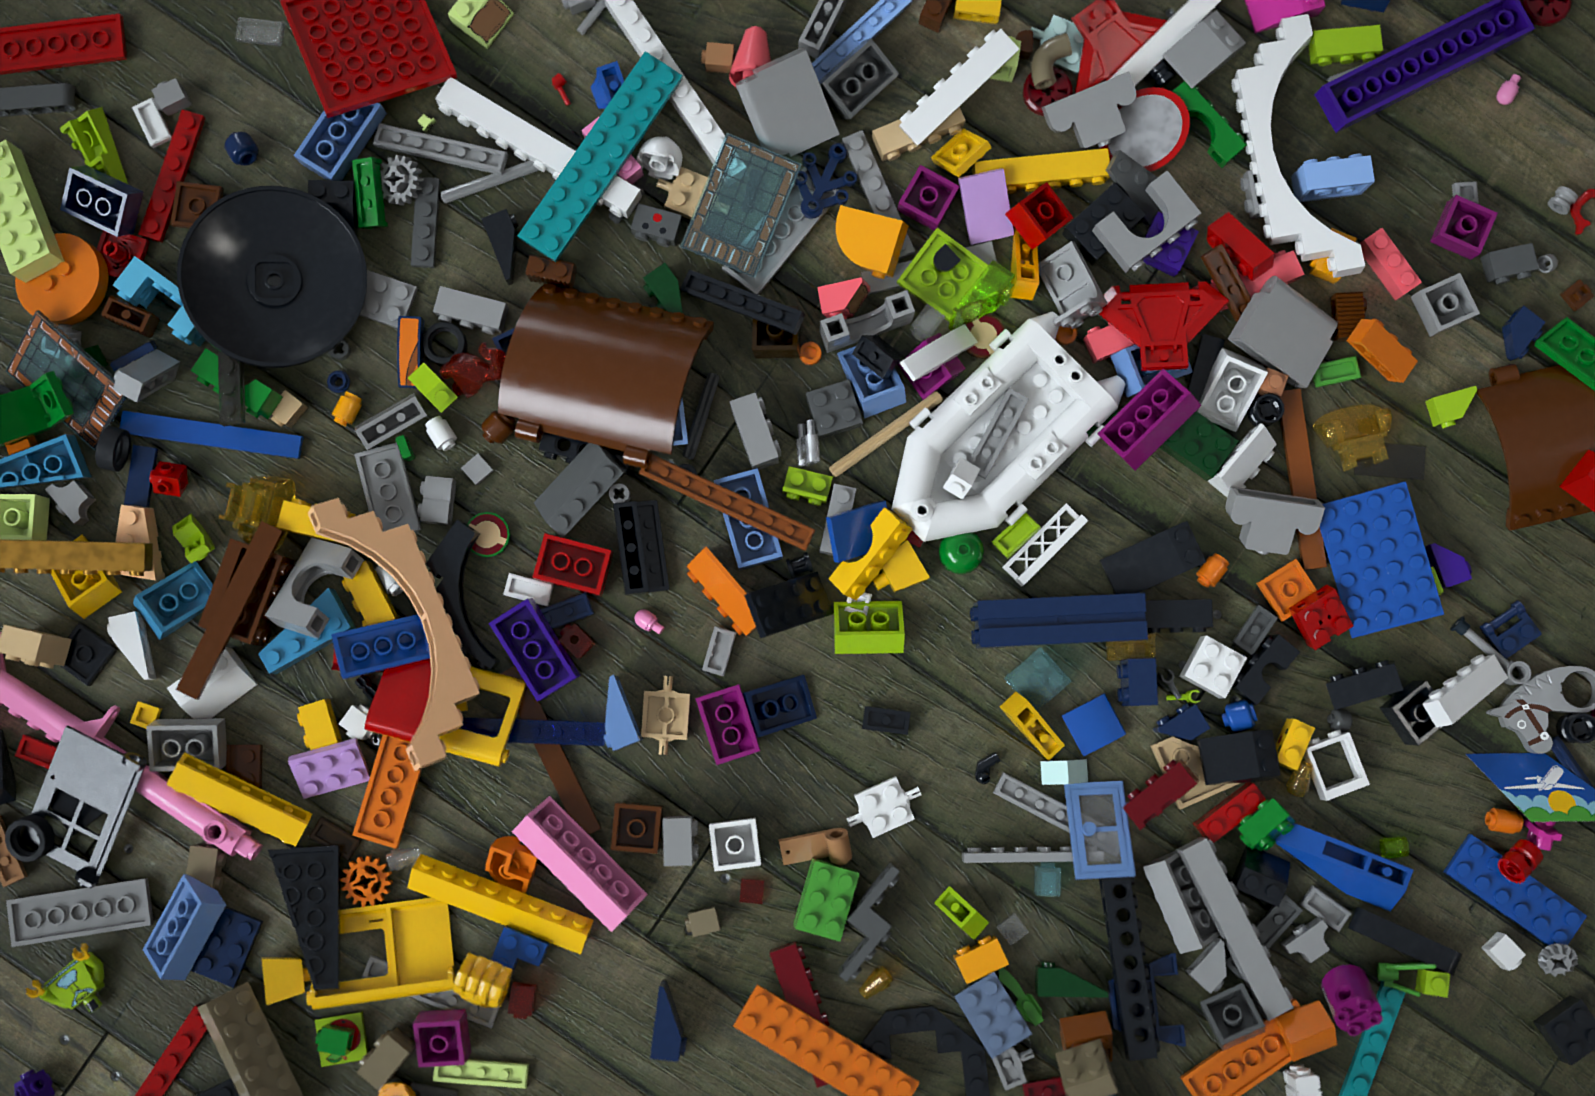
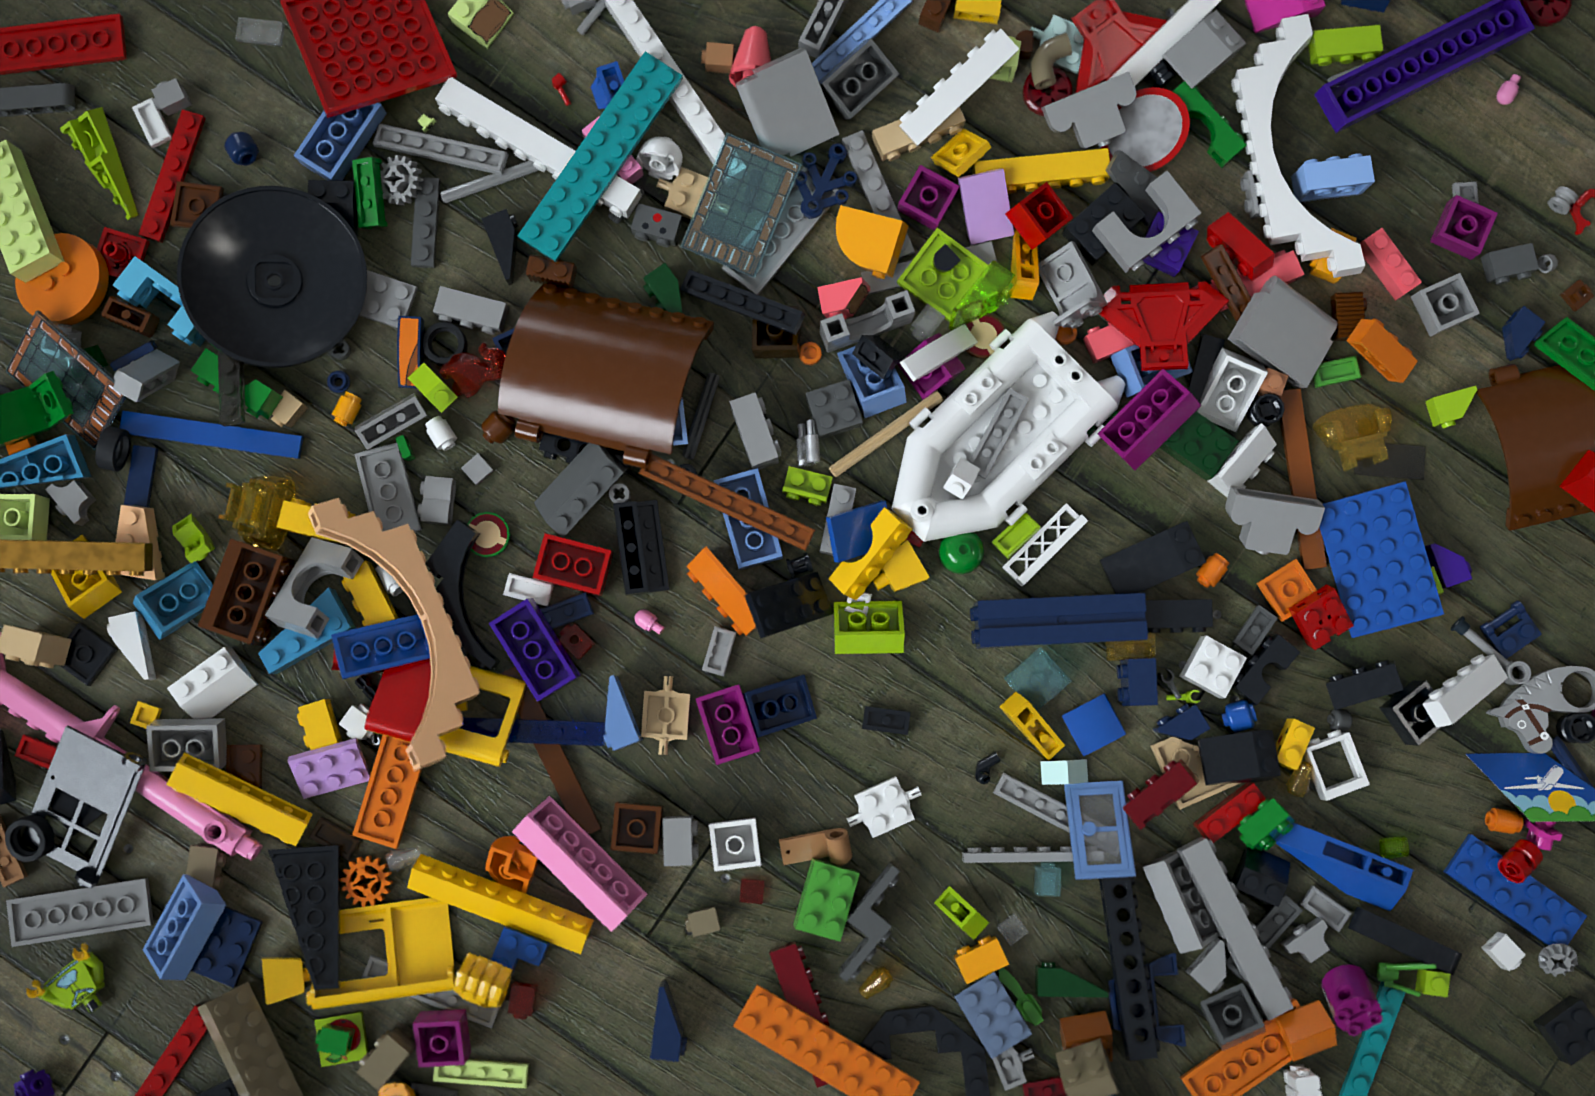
(101, 200): dark blue brick -> none
(169, 478): red brick -> none
(229, 610): reddish brown tile -> none

